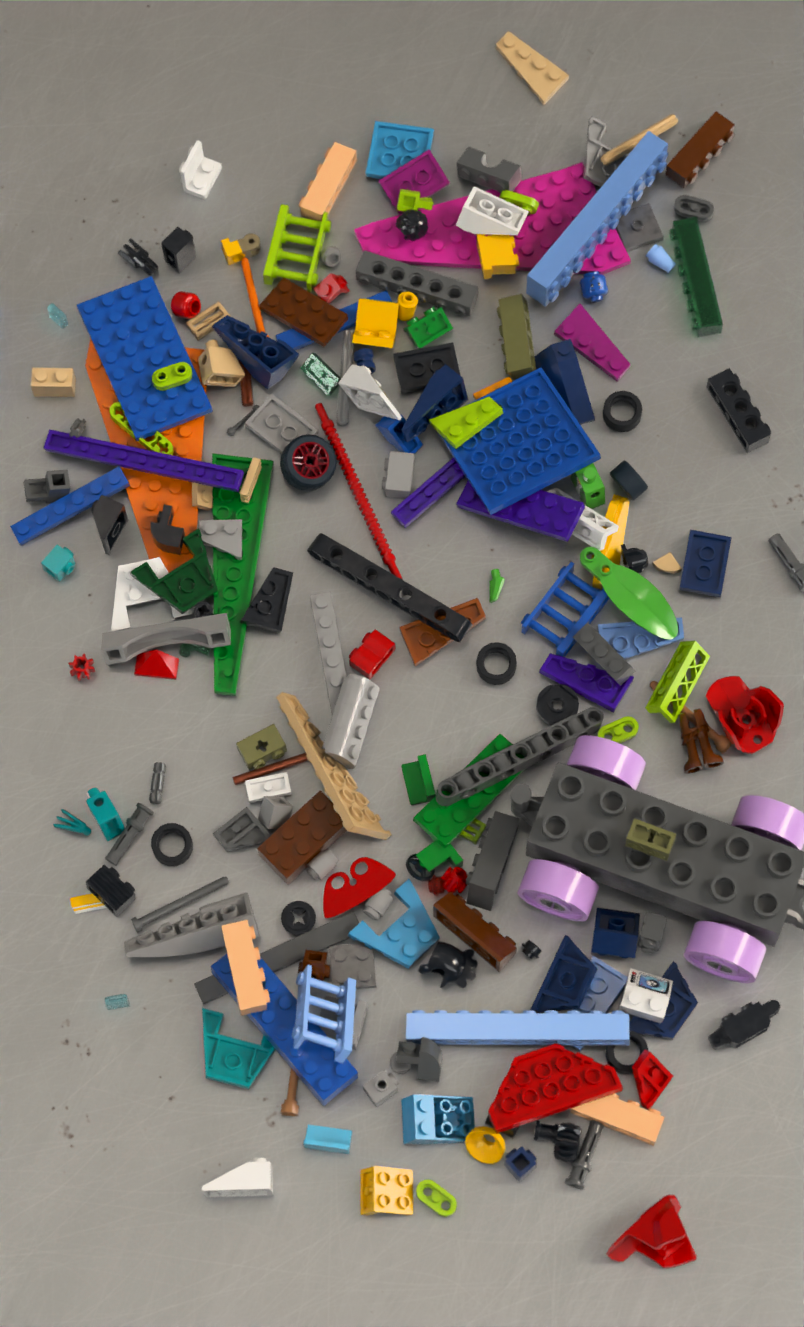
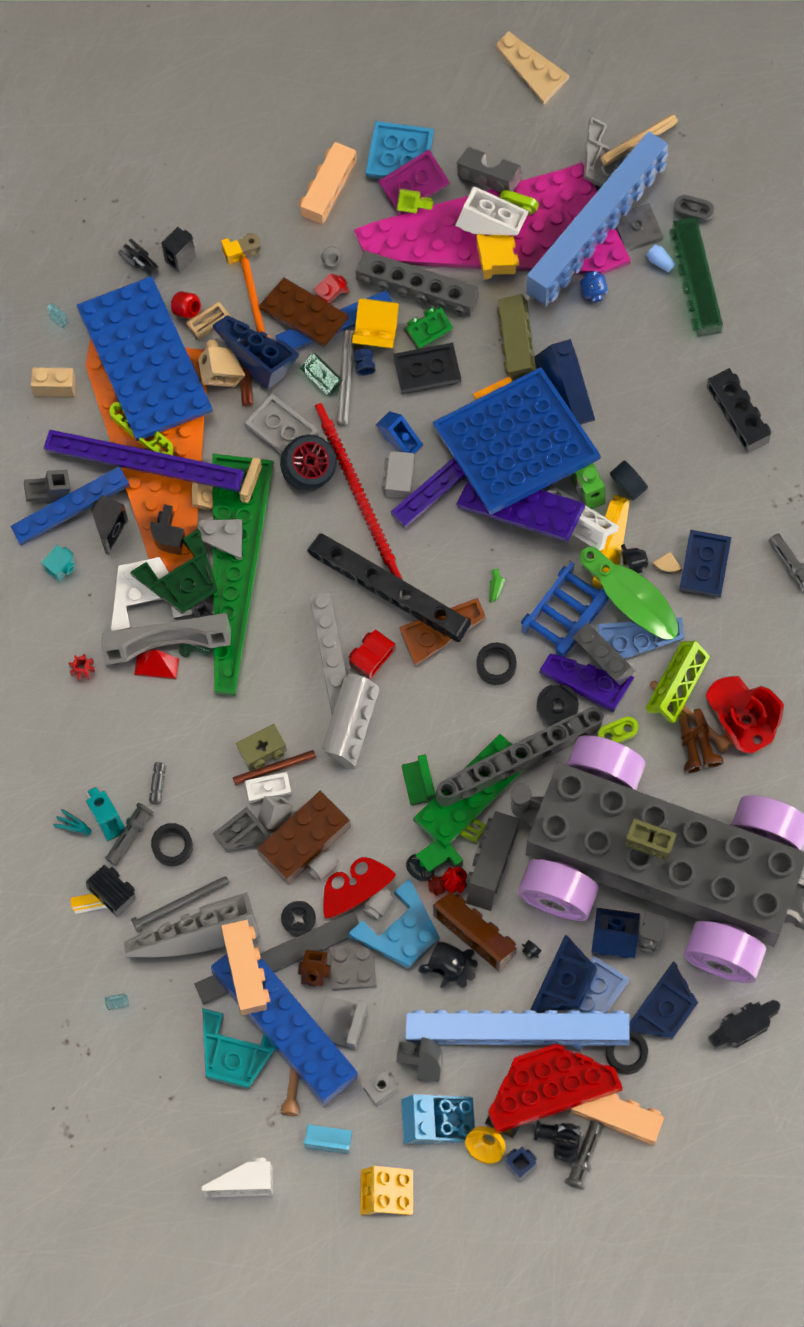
(77, 427): dark grey axle -> none
(172, 376): lime plate -> none
(198, 172): white bracket -> none
(231, 431): dark grey hinge -> none
(270, 602): black wing -> none
(281, 236): lime fence -> none
(336, 779): tan wing -> none
(343, 1010): light blue fence -> none
(367, 392): white slope -> none
(397, 1067): light grey tile -> none
(407, 305): yellow brick -> none
(412, 224): black piece -> none
(437, 1197): lime plate -> none
(441, 395): dark blue wedge -> none
(466, 421): lime wing -> none
(592, 343): magenta wing -> none
(622, 396): black tyre -> none
(646, 995): white slope -> none
(650, 1078): red wing -> none
(657, 1236): red piece -> none
(700, 149): reddish brown brick -> none

